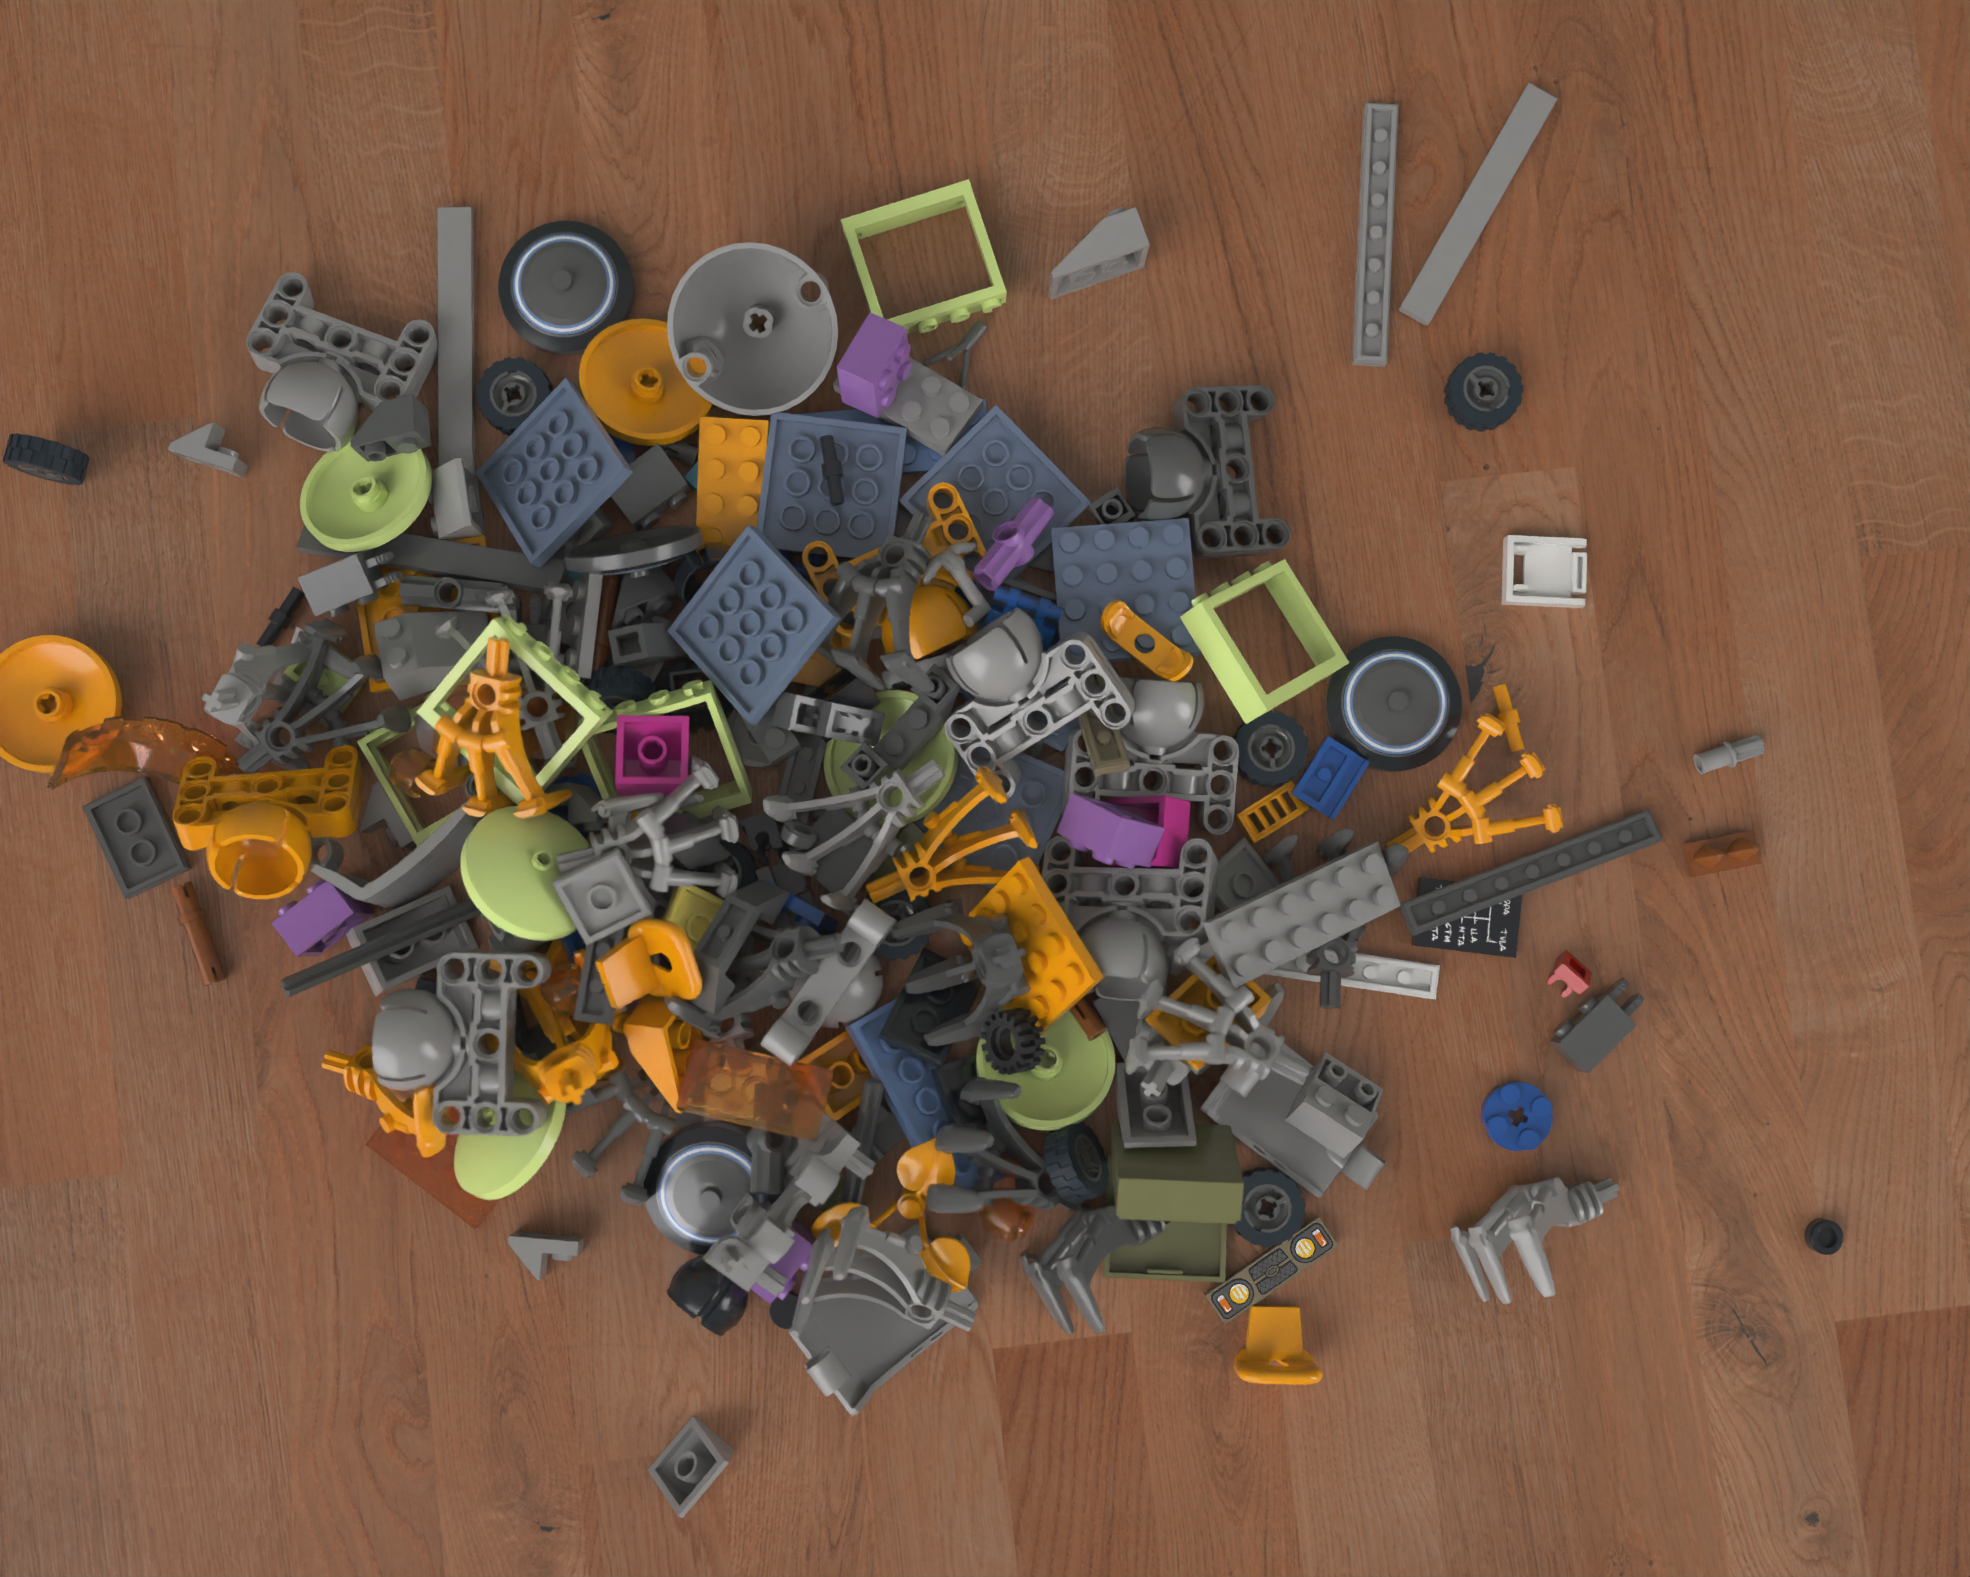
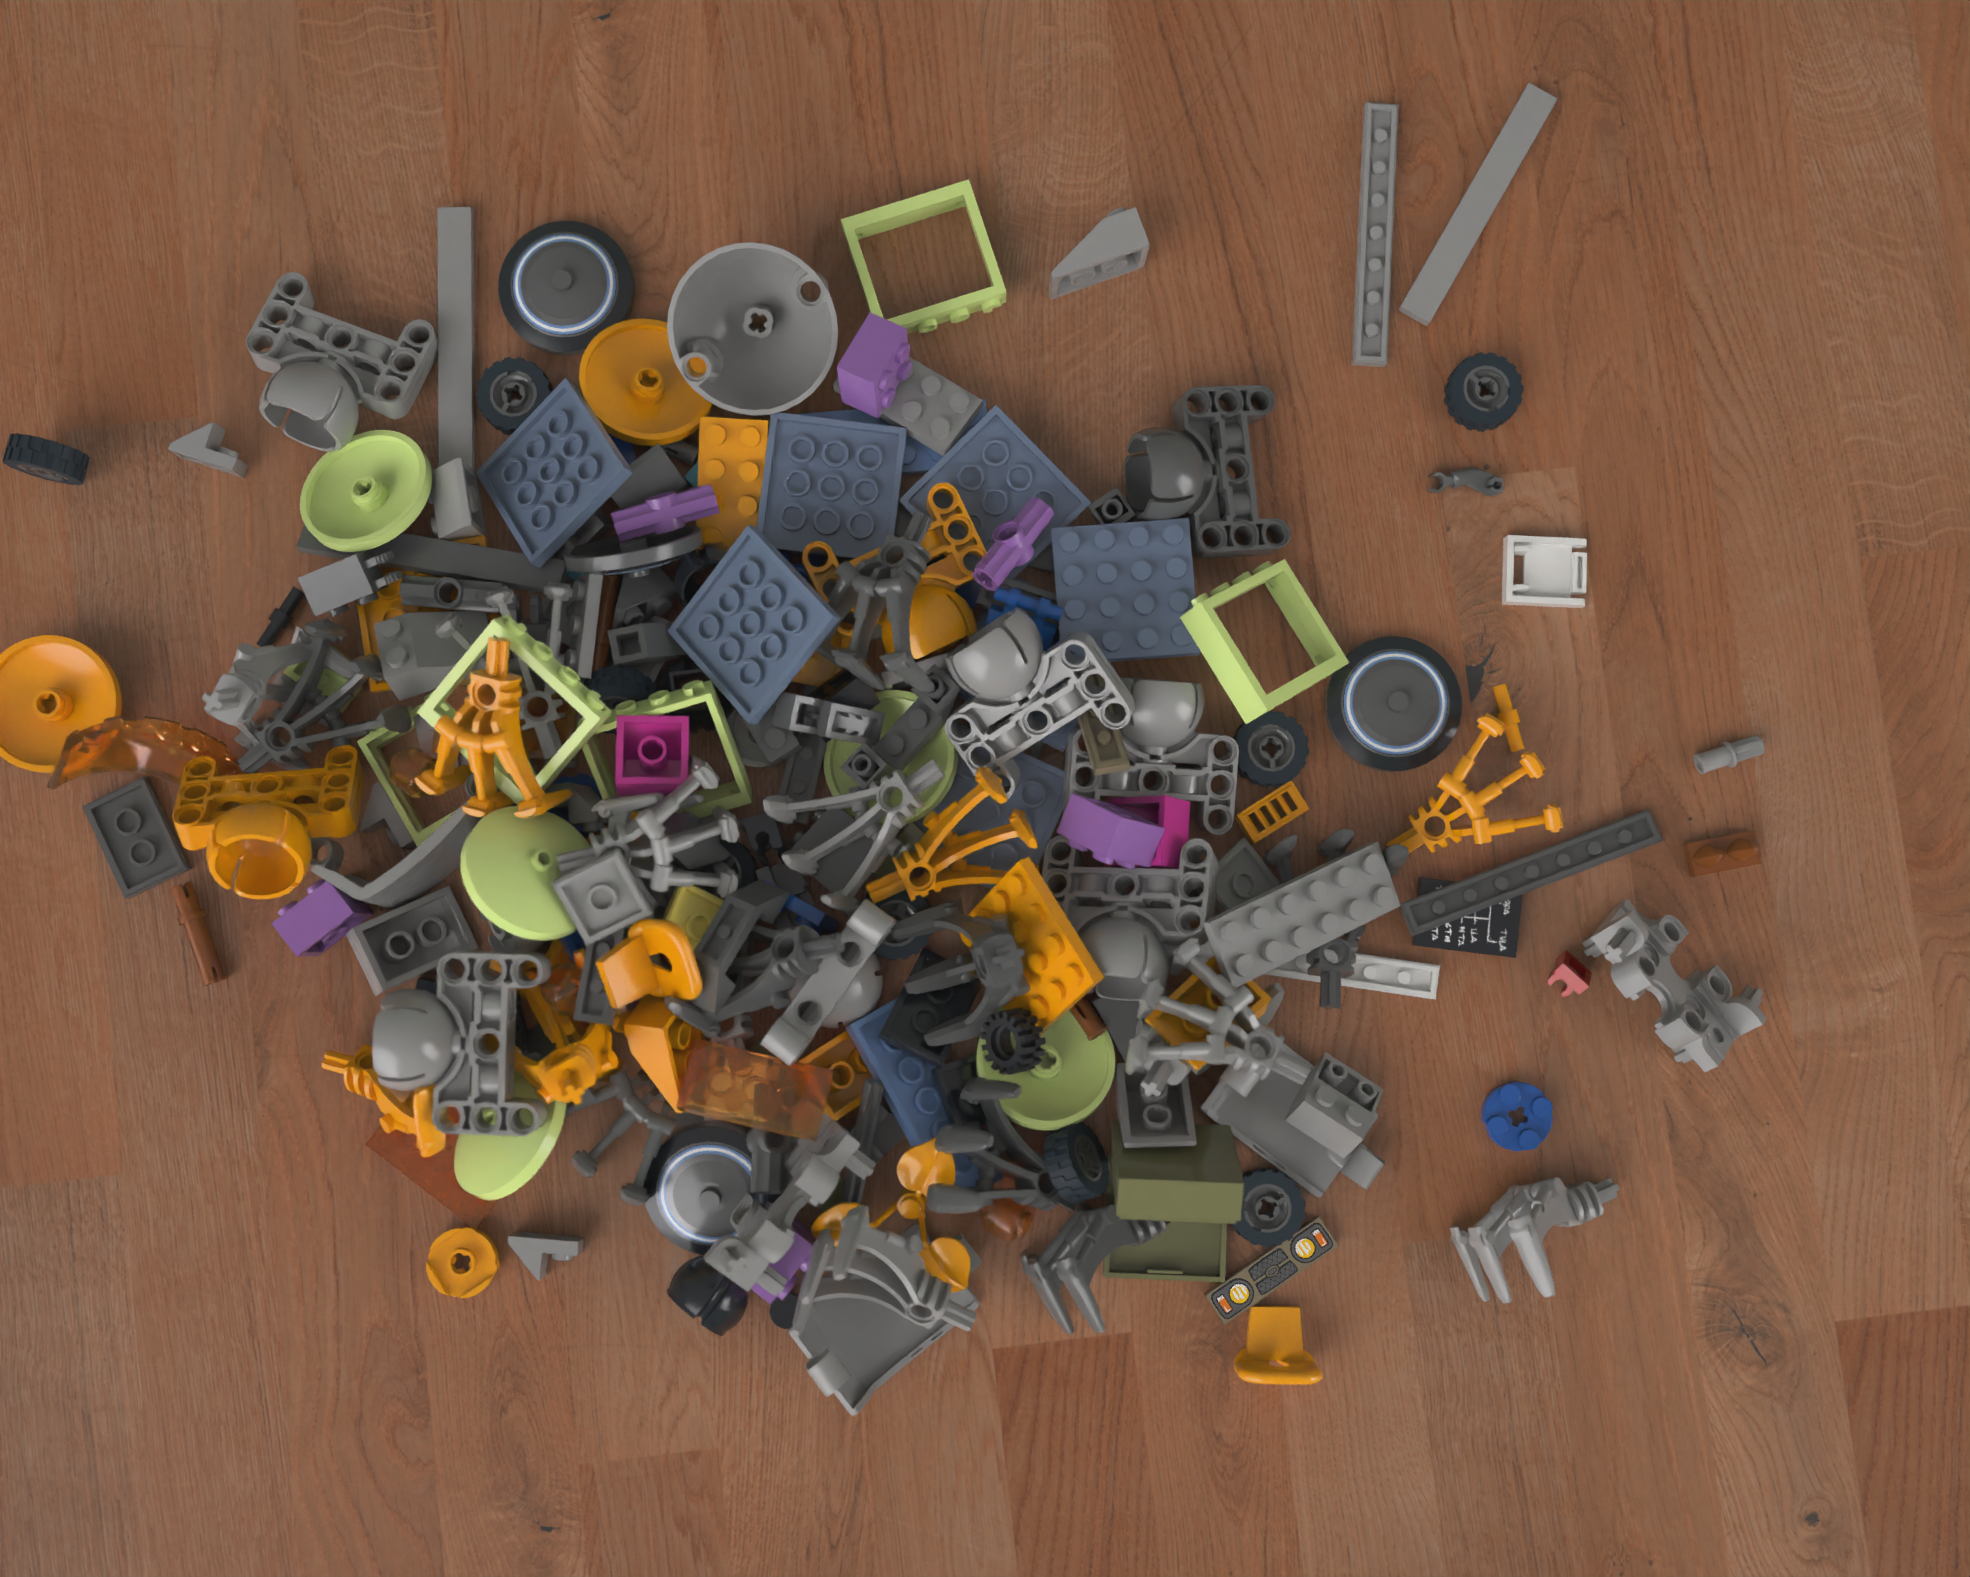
(378, 947): dark grey axle -> none
(393, 429): dark grey slope -> none
(459, 1282): none -> light orange plate
(665, 512): none -> medium lavender piece
(690, 1465): light grey slope -> none
(798, 835): dark grey tile -> none
(832, 470): black bar -> none
(956, 567): light grey piece -> none
(964, 346): dark grey plant -> none
(1124, 626): light orange piece -> none
(1330, 777): blue plate -> none
(1471, 477): none -> dark grey arm
(1596, 1027): dark grey hinge -> none
(1697, 1012): none -> light grey gear
(1824, 1236): black tile -> none

